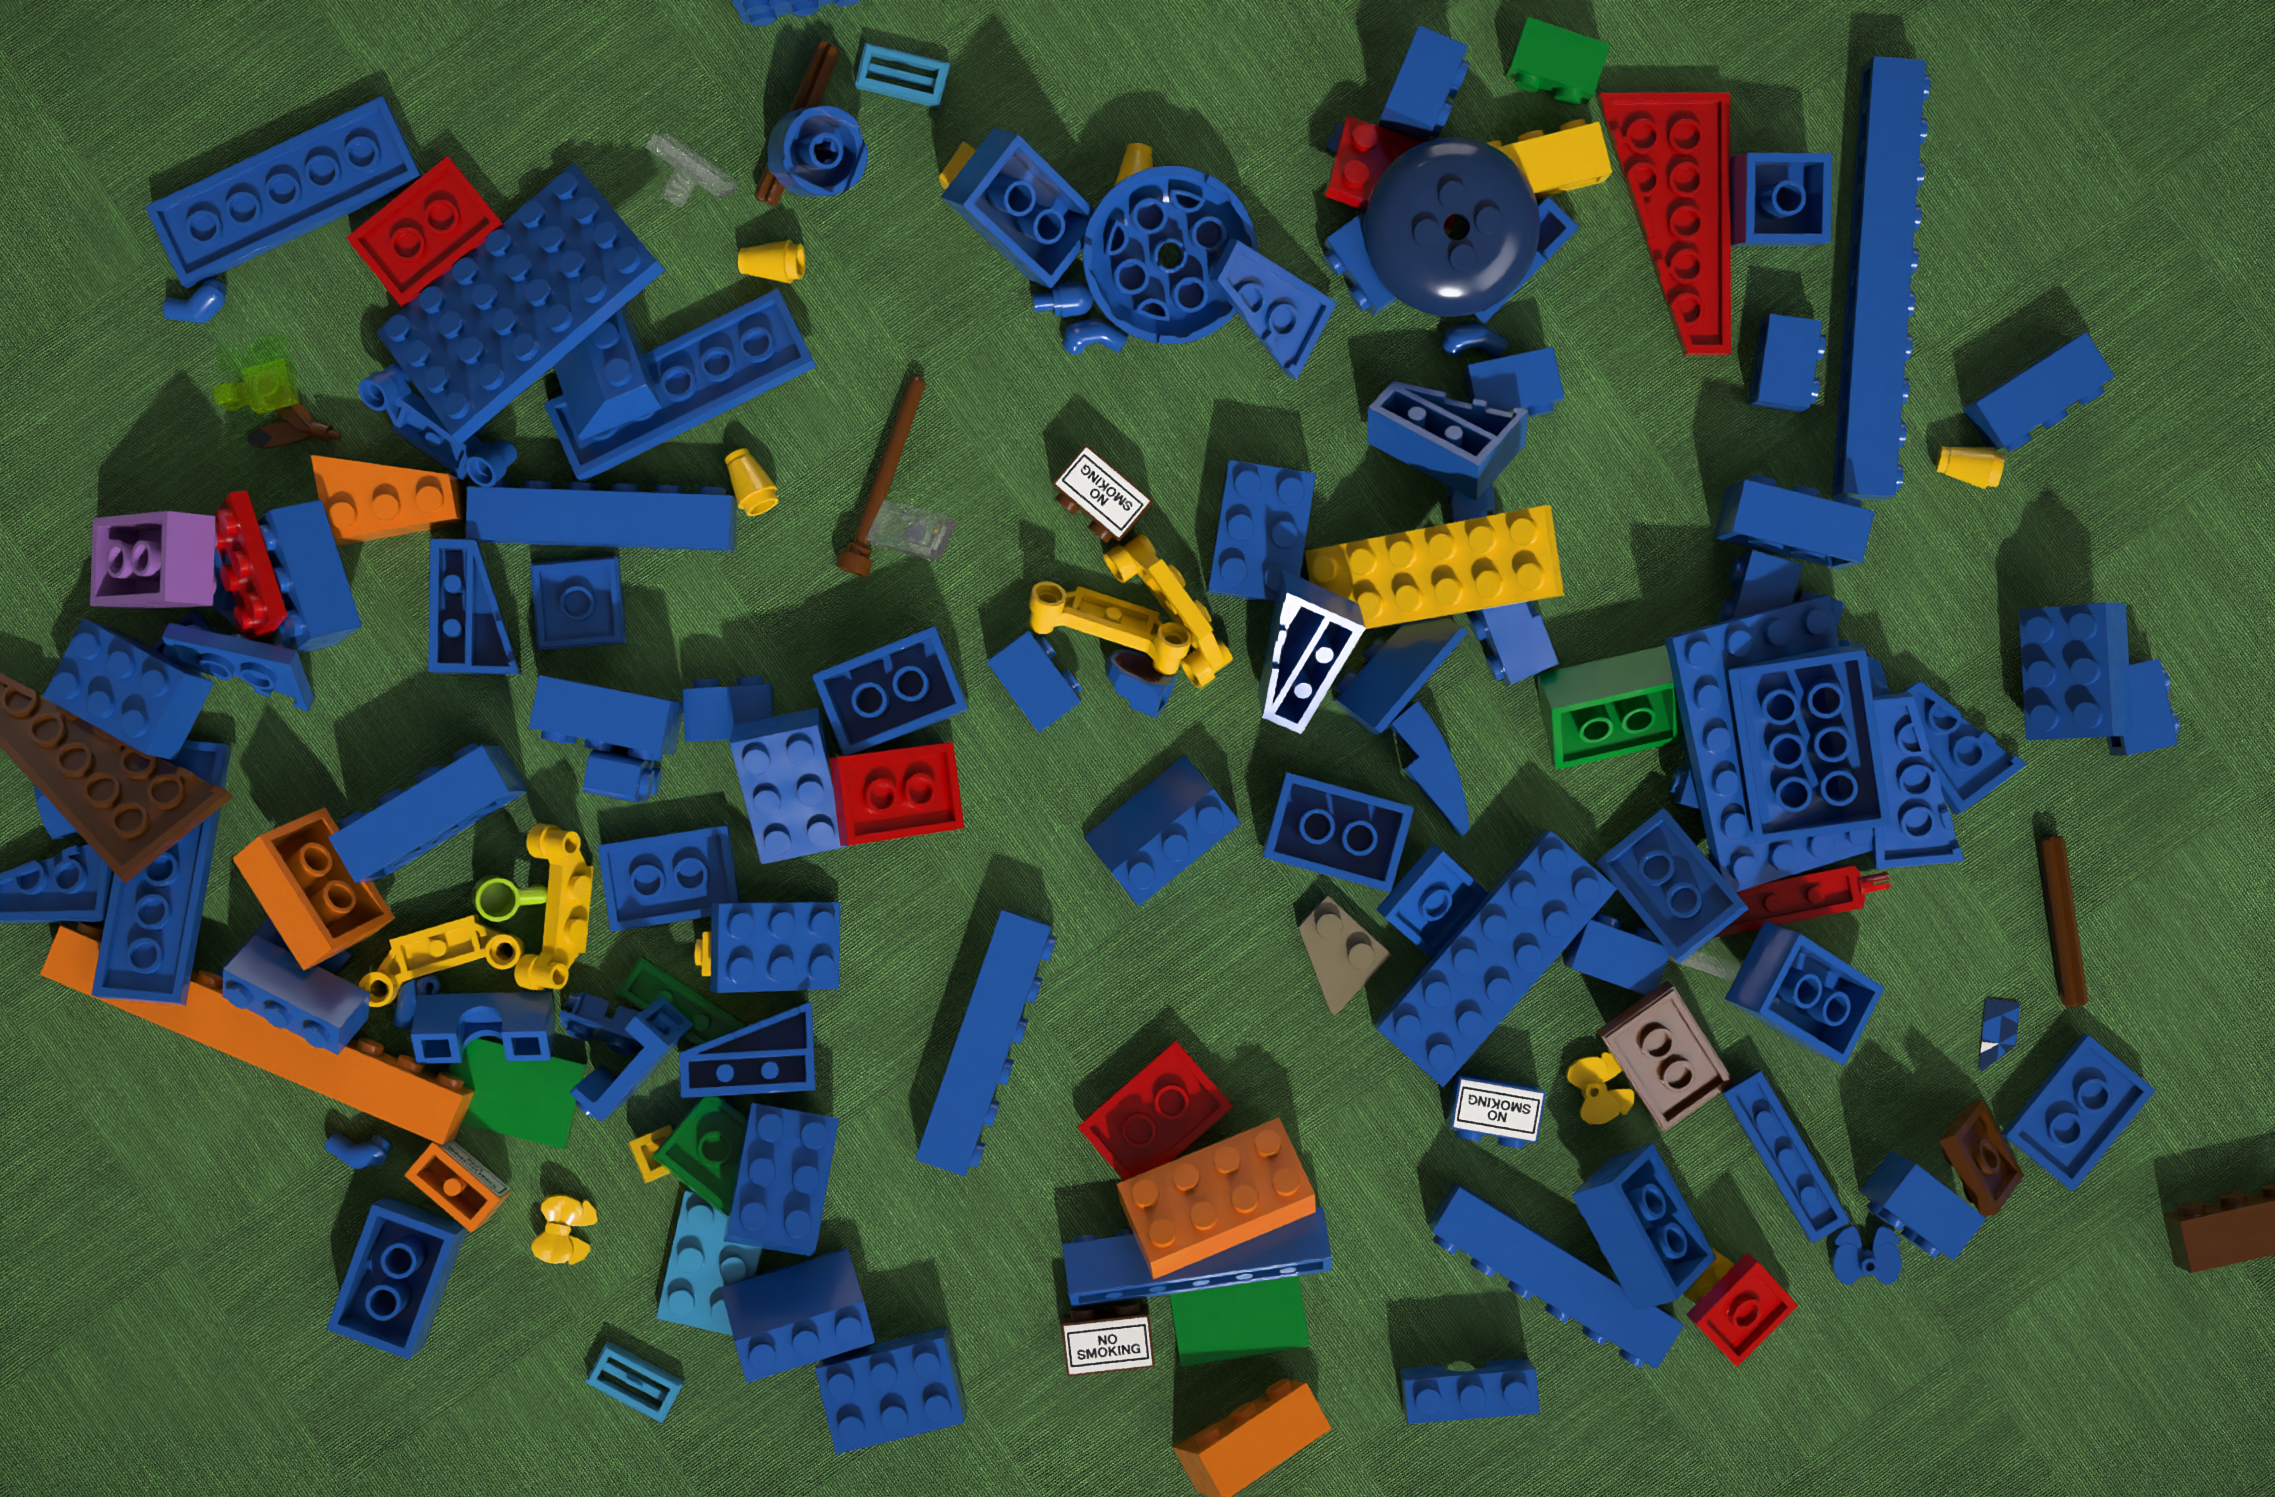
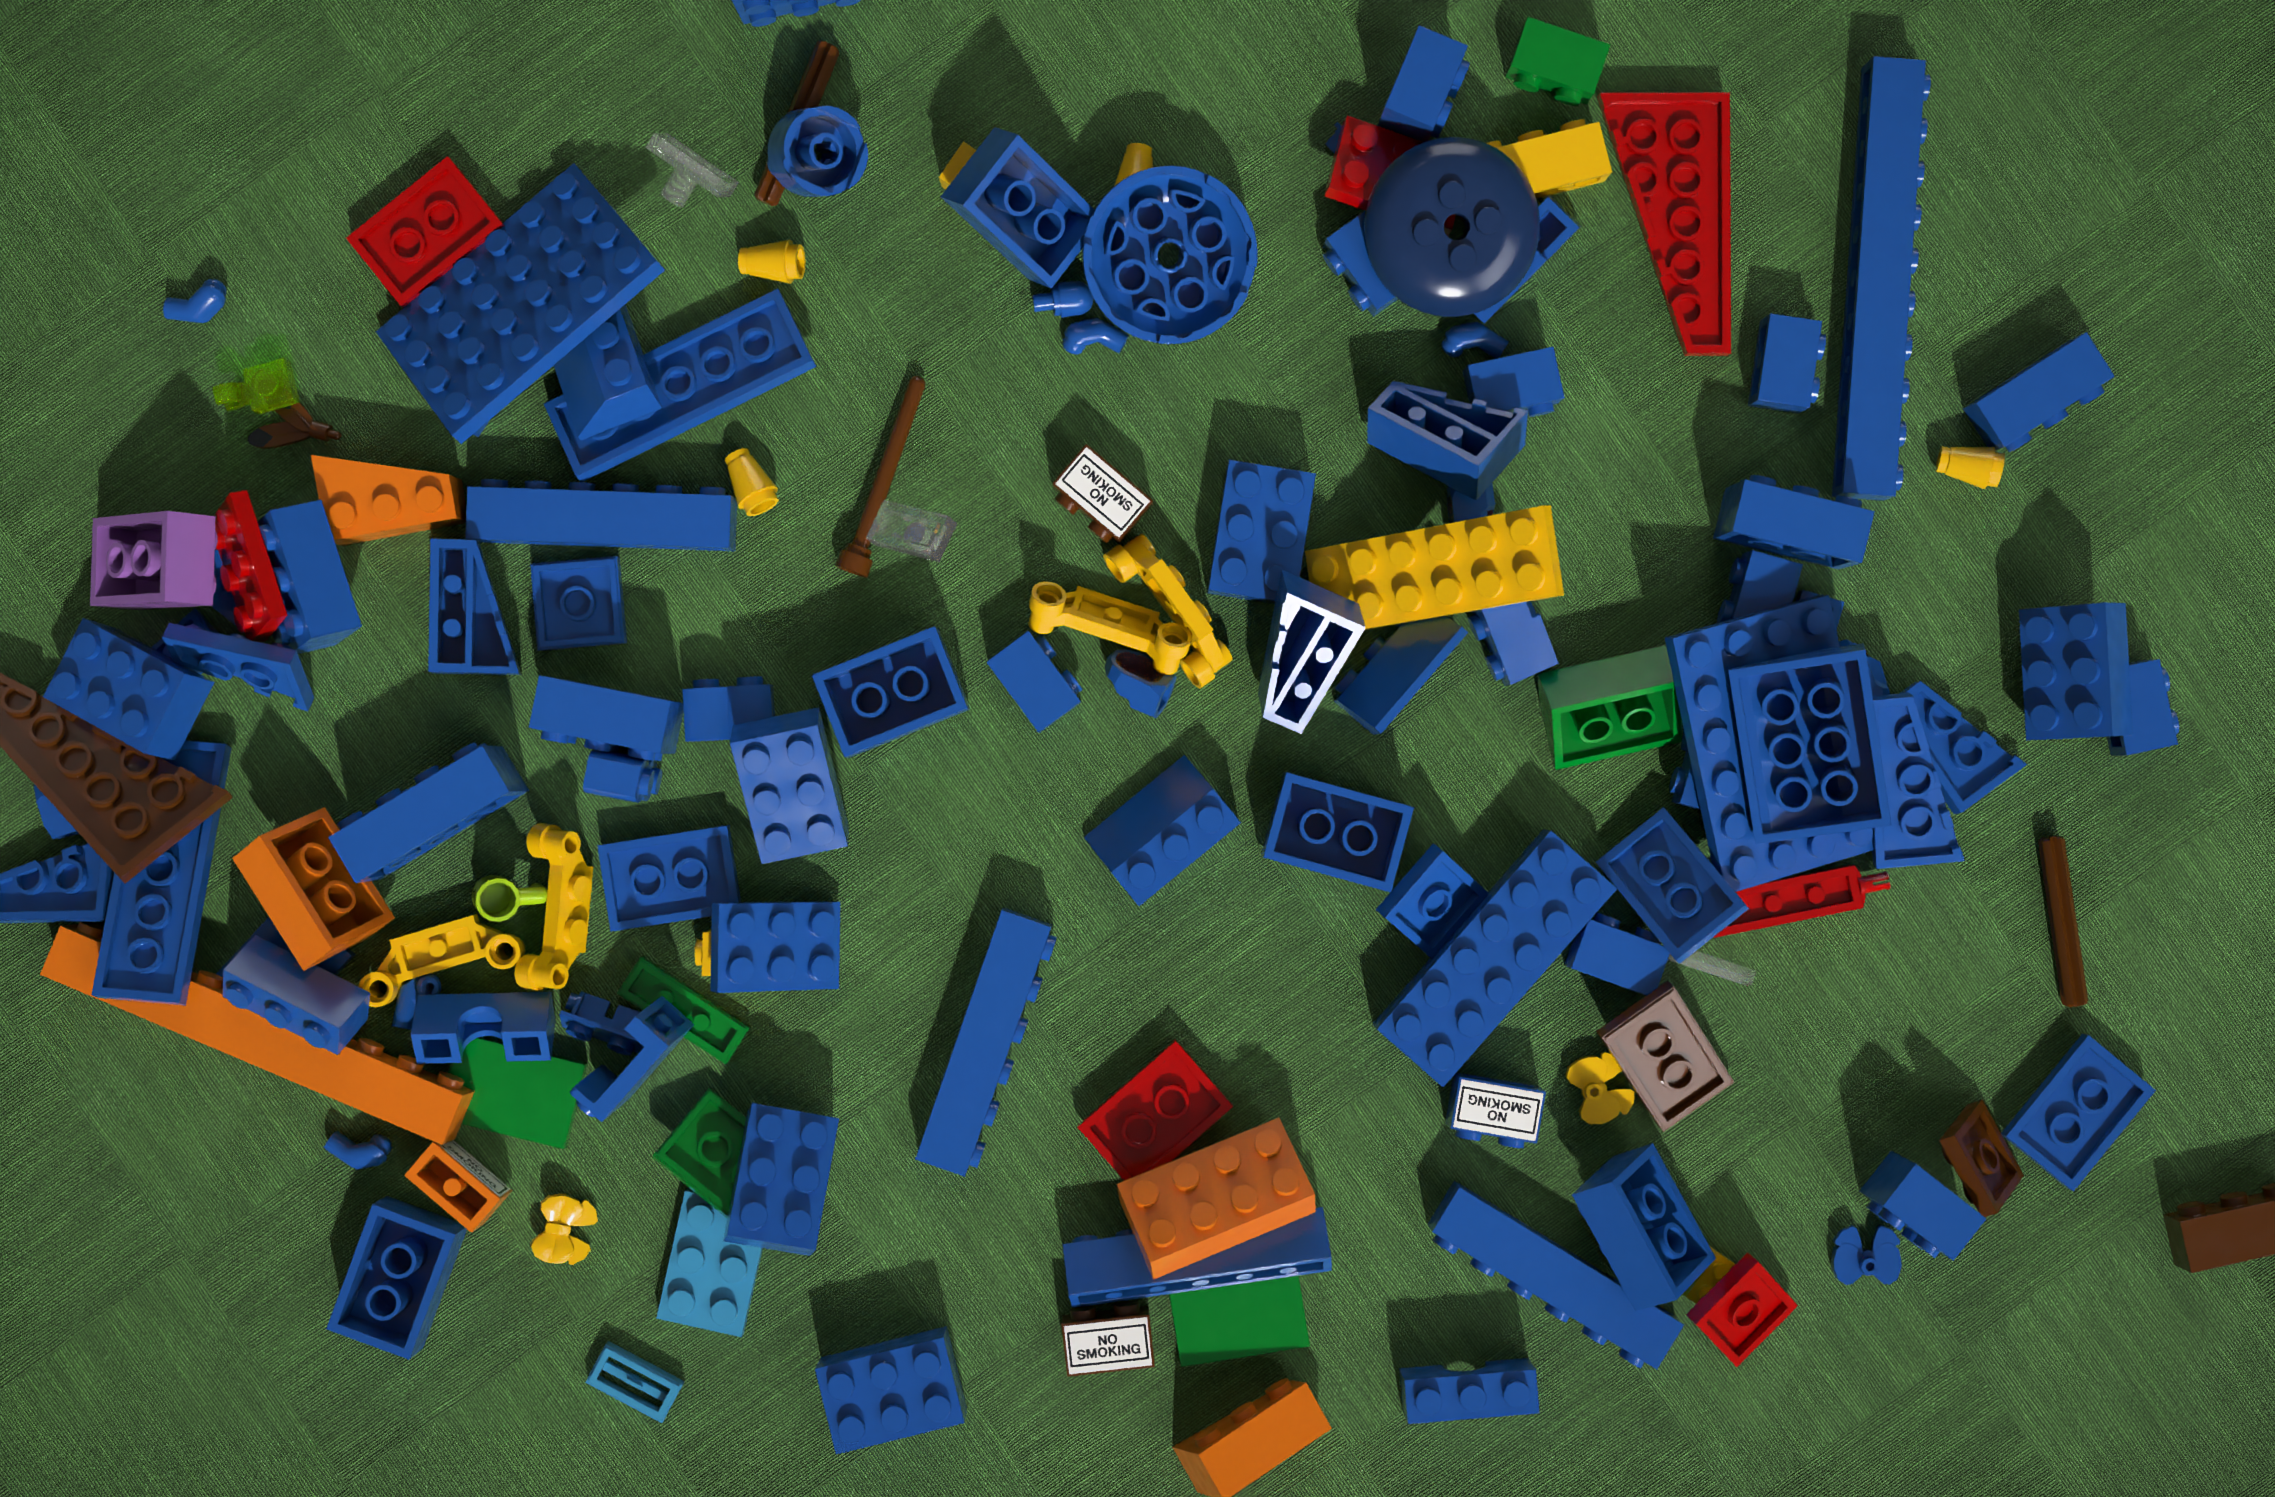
(284, 192): blue plate -> none
(421, 427): blue plate -> none
(644, 1148): yellow plate -> none
(753, 1060): blue wedge -> none
(797, 1314): blue slope -> none
(896, 793): red plate -> none
(939, 84): dark azure tile -> none
(1273, 304): blue wing -> none
(1339, 952): dark tan wing -> none
(1432, 765): blue slope -> none
(1781, 199): blue brick -> none
(1785, 1156): blue plate -> none
(1804, 992): blue brick -> none
(1999, 1030): dark blue sticker -> none

